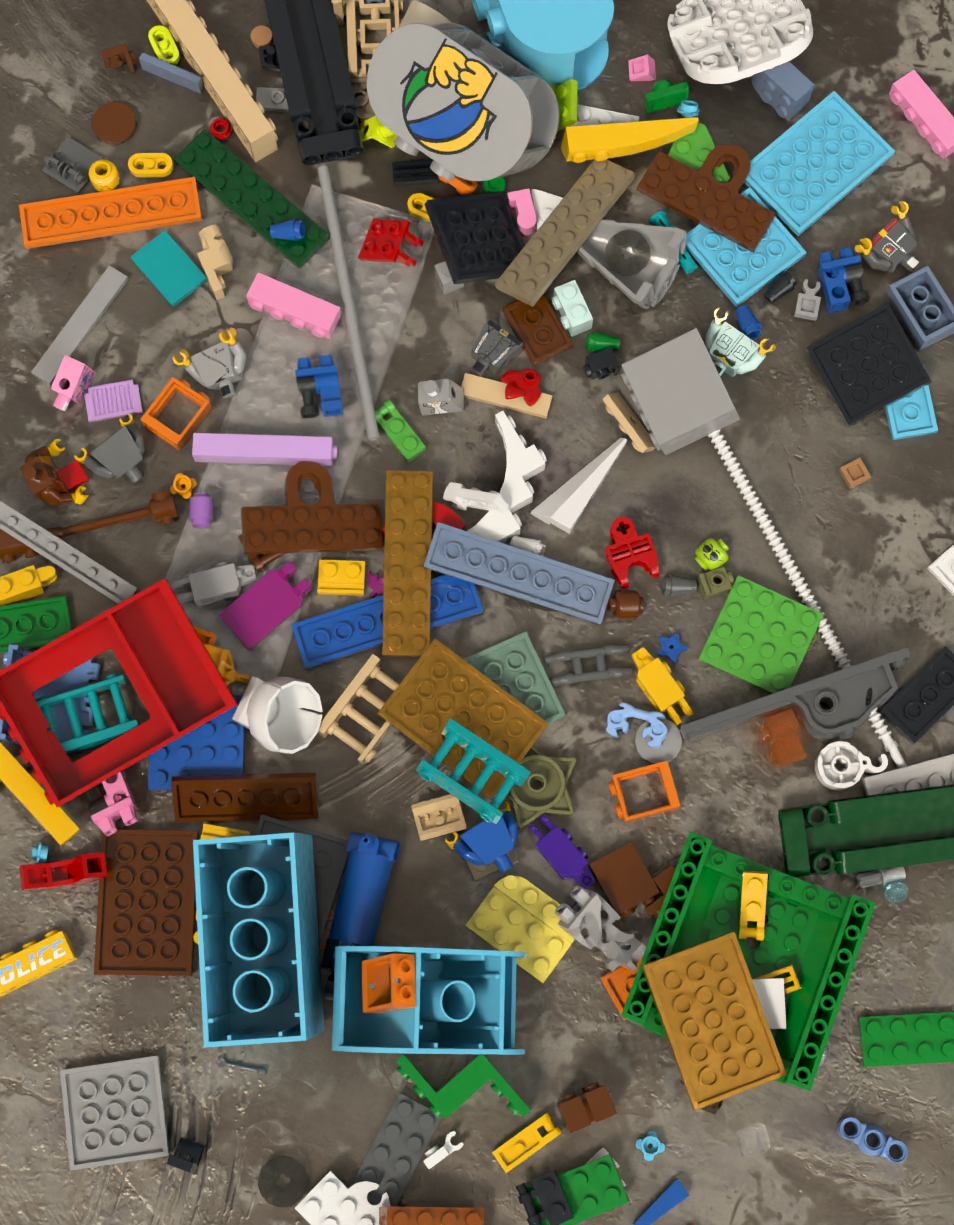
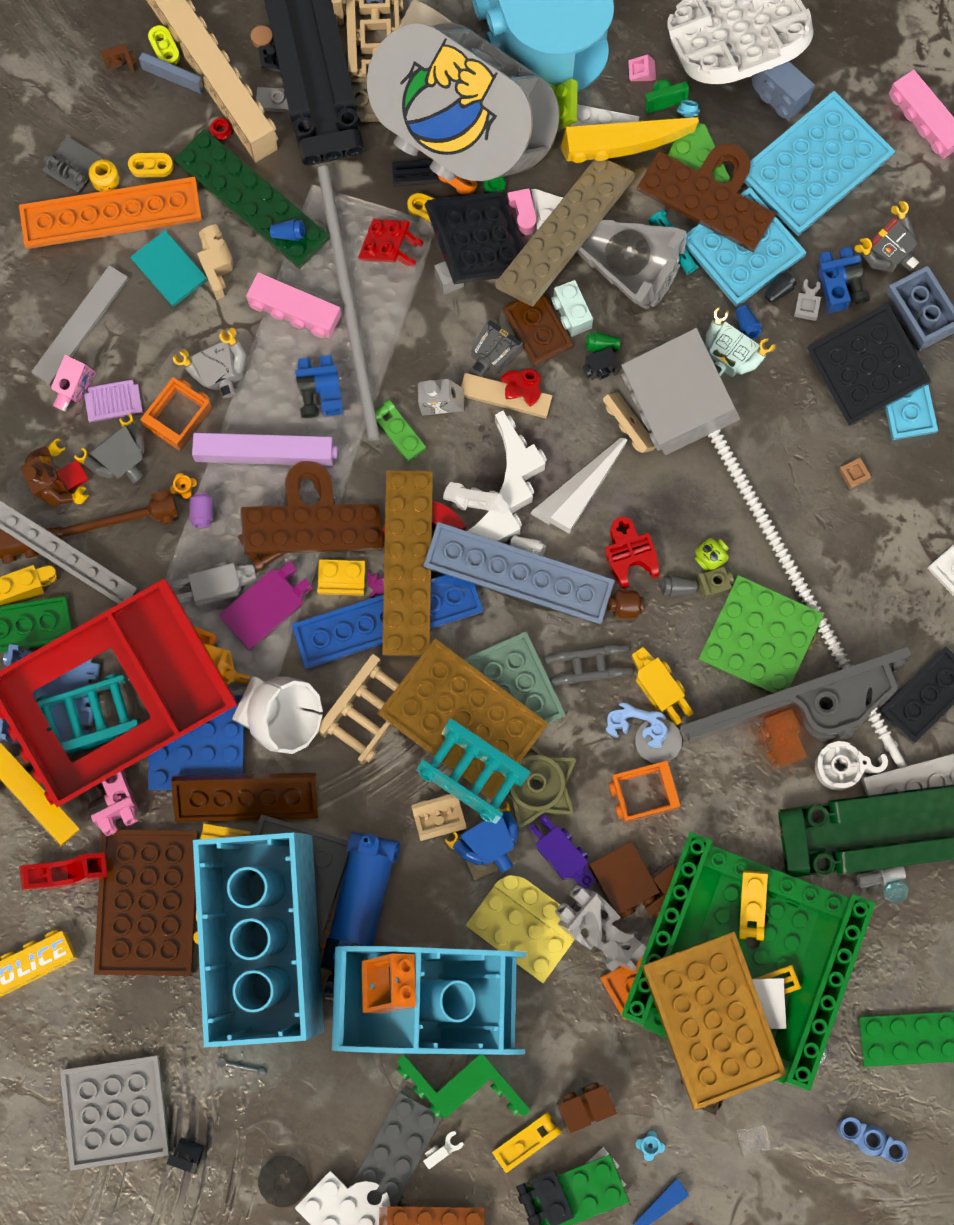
(39, 853): medium azure plate -> none
(114, 123): reddish brown tile -> none
(377, 131): neon yellow bracket -> none
(671, 653): blue plate -> none

